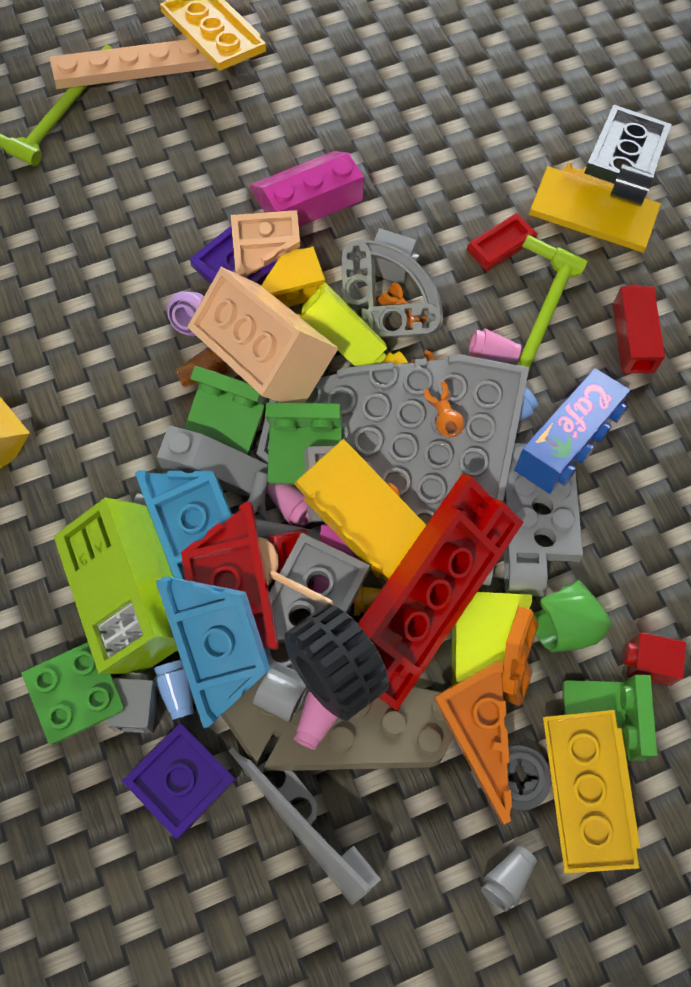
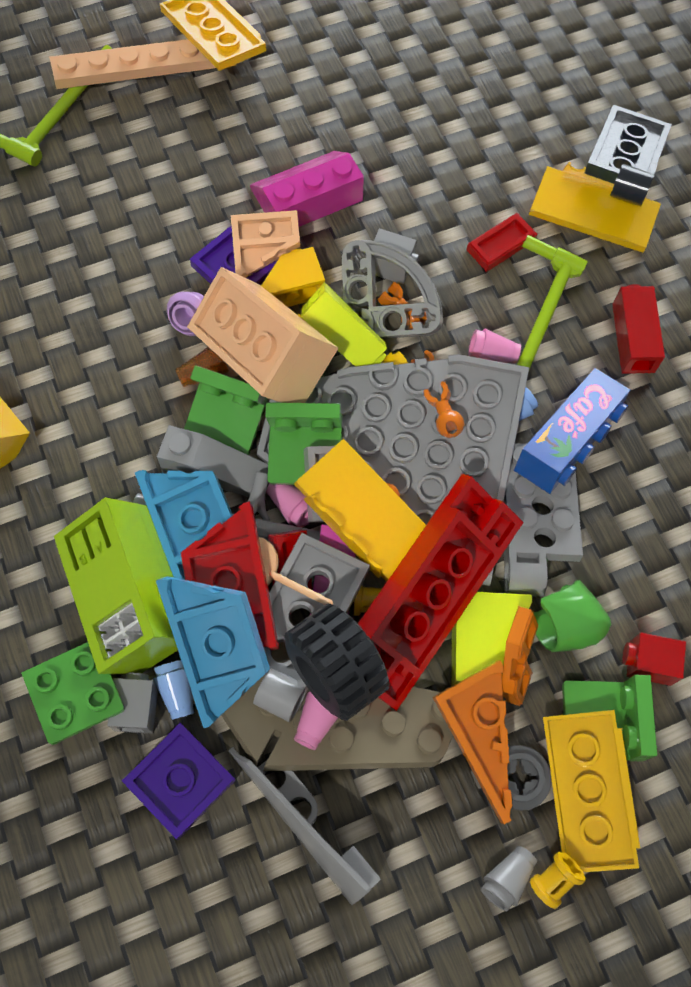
(557, 880): none -> yellow bush

